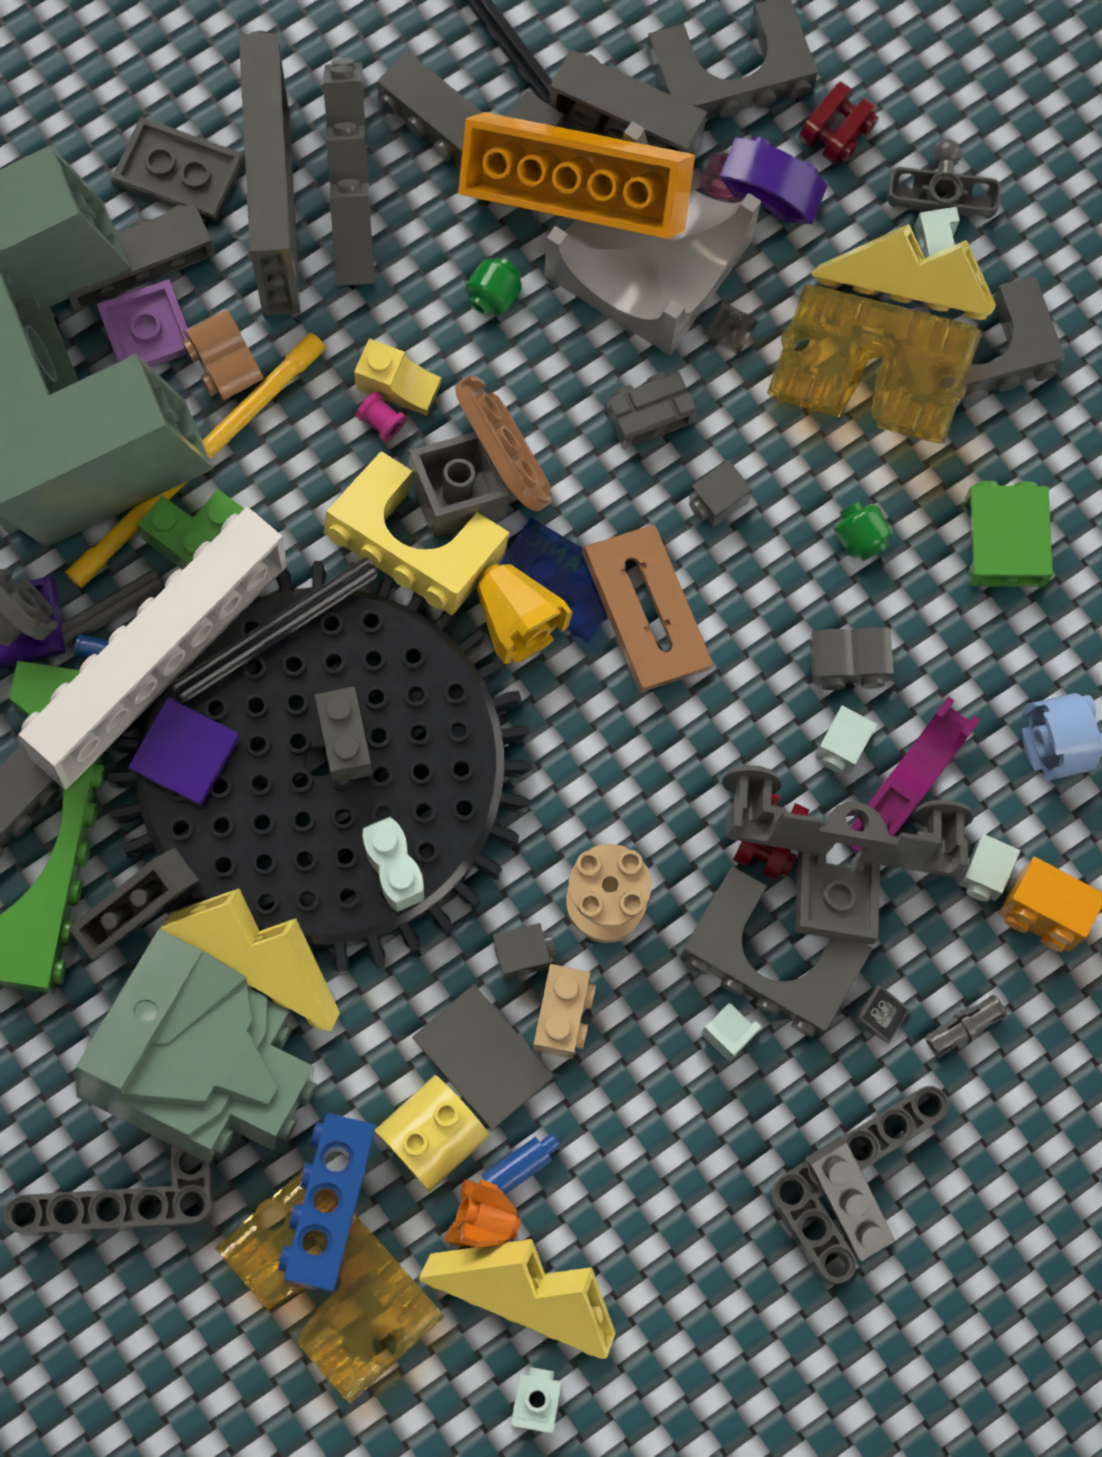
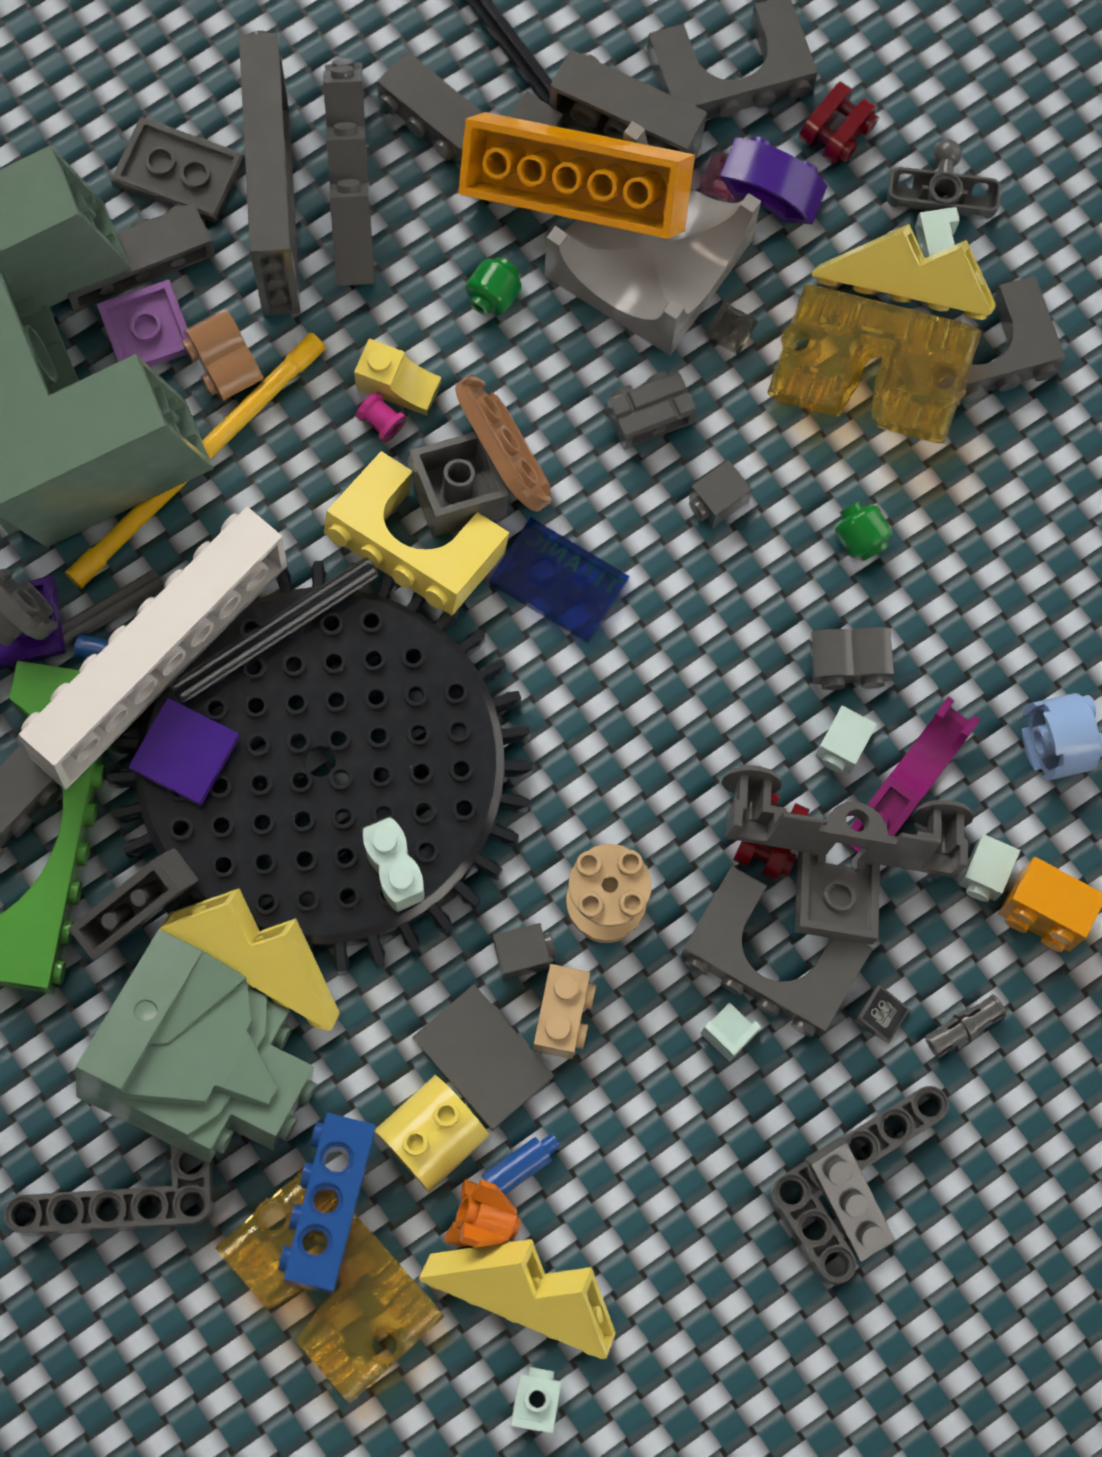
(180, 535): bright green brick -> none
(343, 734): dark grey brick -> none
(519, 612): yellow cone -> none
(645, 660): medium nougat piece -> none
(1010, 535): bright green panel -> none

